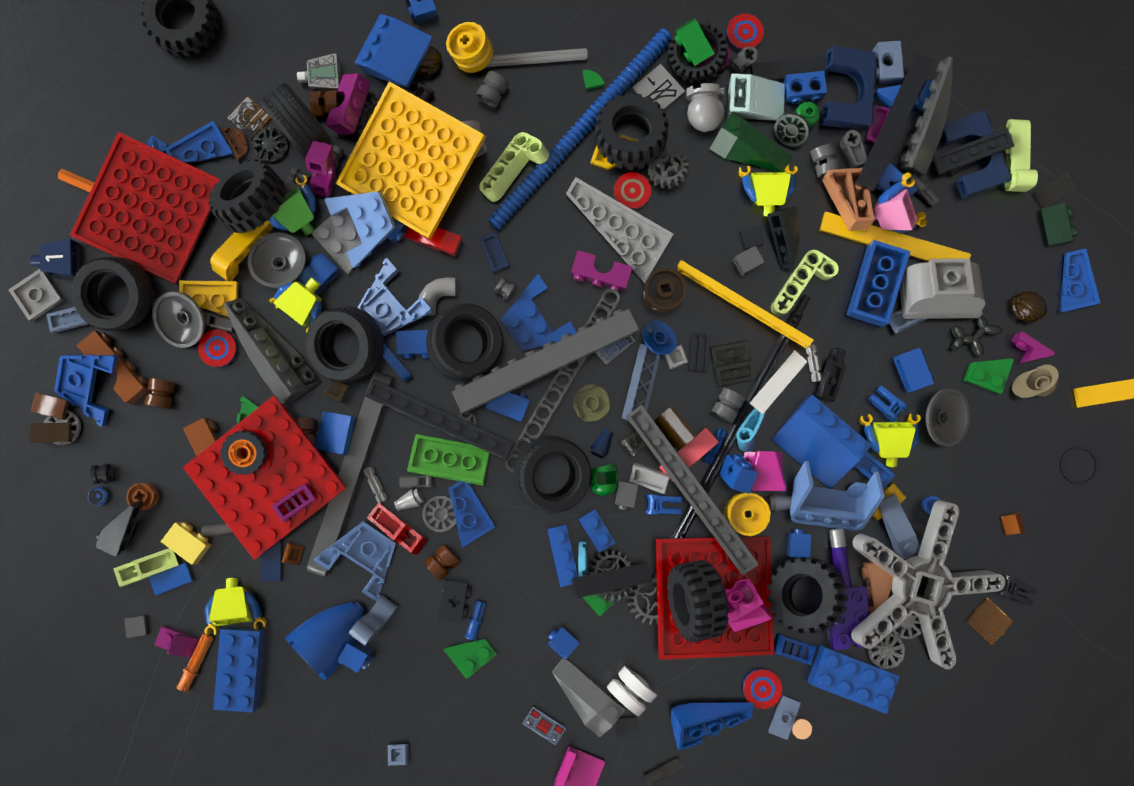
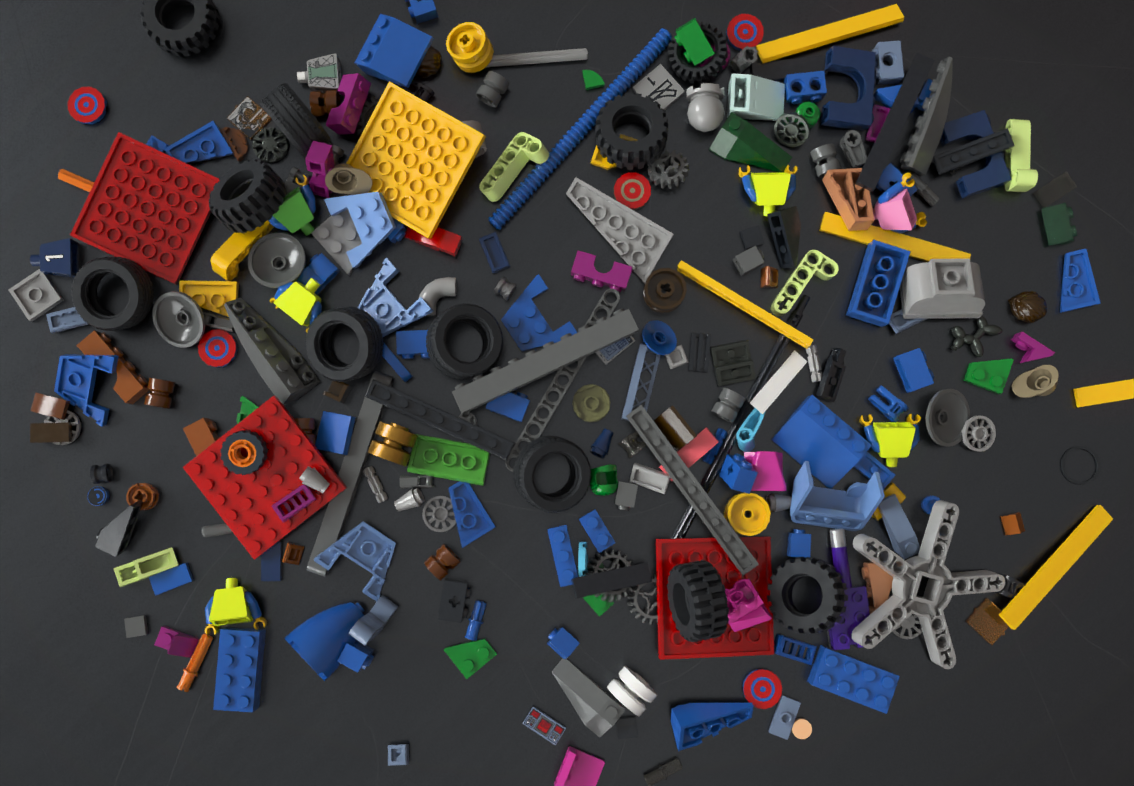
(87, 105): none -> red tile
(186, 542): light yellow brick -> none
(314, 479): none -> light grey cone
(348, 180): none -> dark tan piece
(394, 438): none -> pearl gold wheel
(397, 529): red slope -> none
(655, 504): blue piece -> none
(769, 277): none -> dark orange slope
(829, 33): none -> yellow tile
(886, 650): light grey wheel -> none
(978, 433): none -> light grey wheel
(1055, 567): none -> yellow tile

